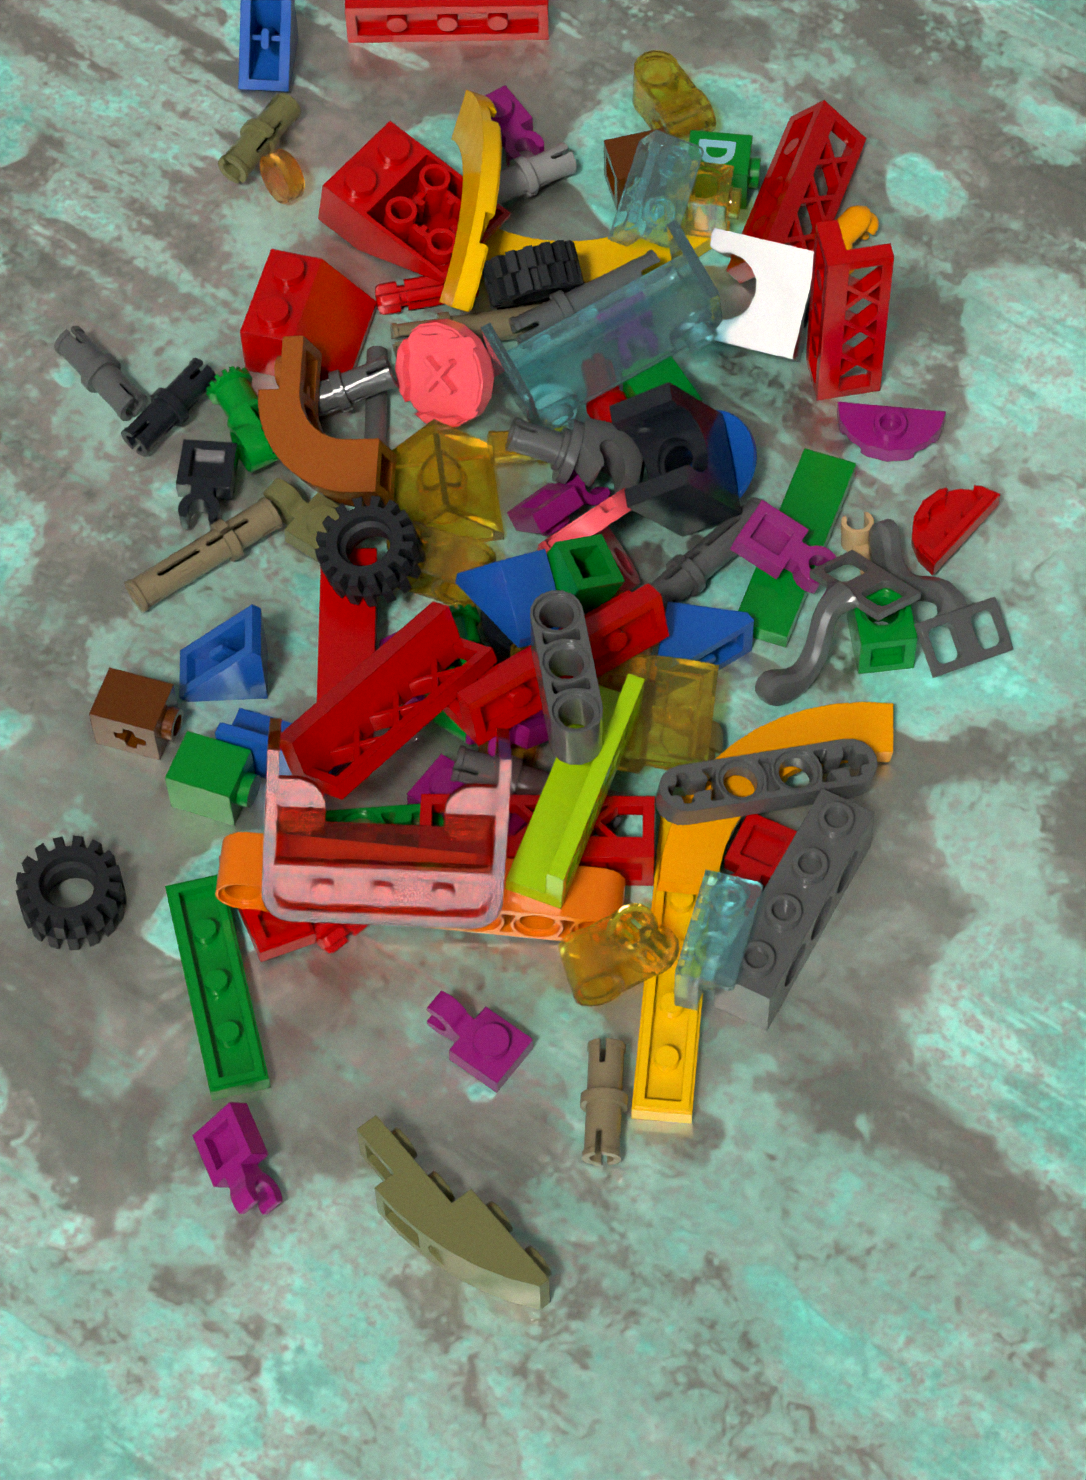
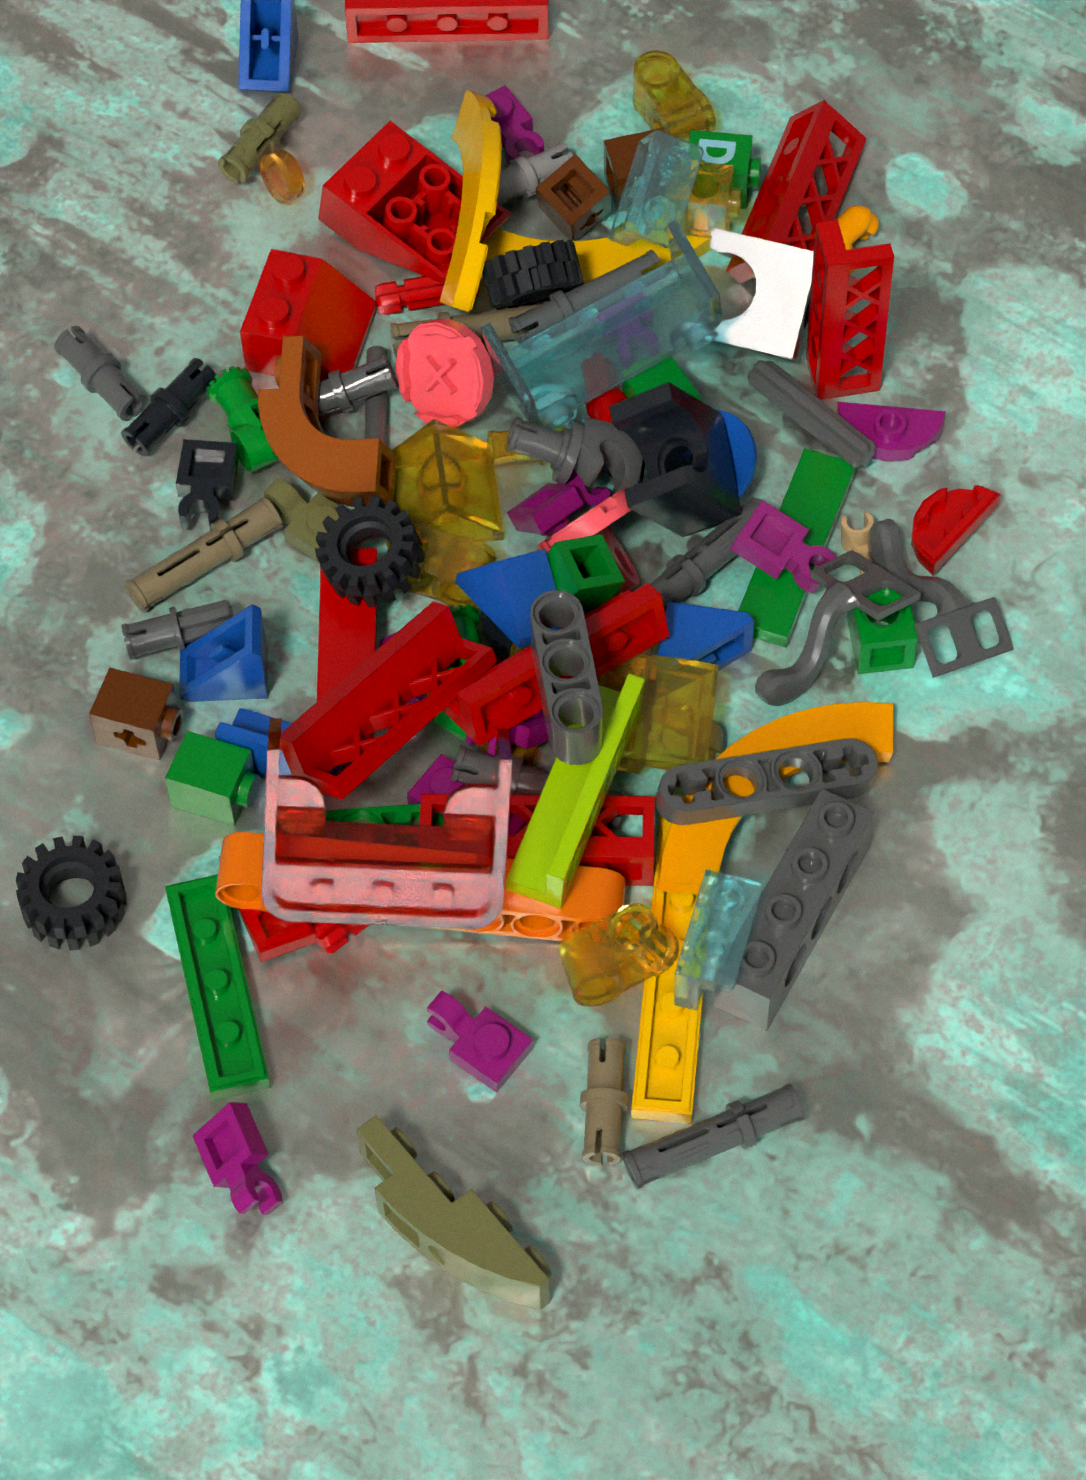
(174, 628): none -> dark grey axle
(574, 198): none -> reddish brown brick
(715, 1135): none -> dark grey pin
(758, 848): red plate -> none
(811, 414): none -> dark grey axle

